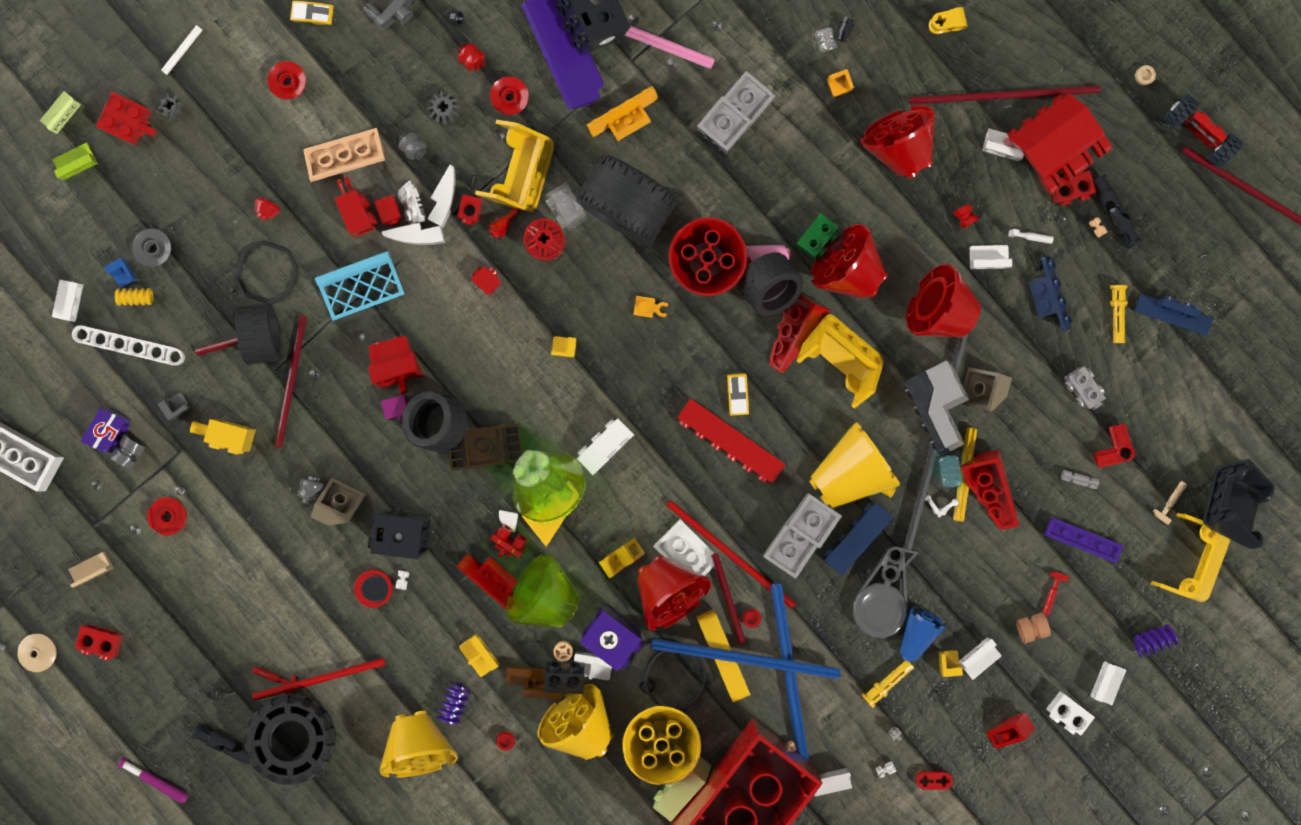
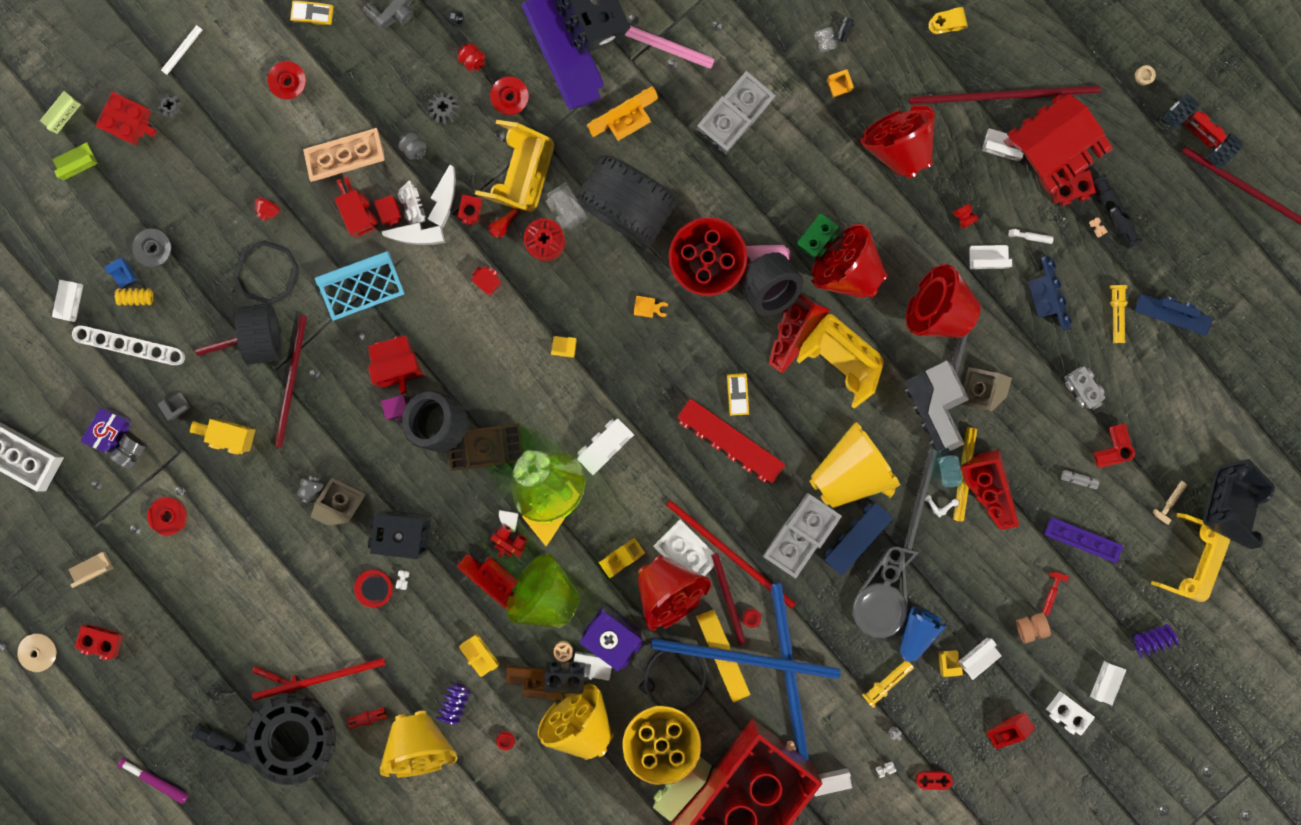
(367, 718): none -> red pin

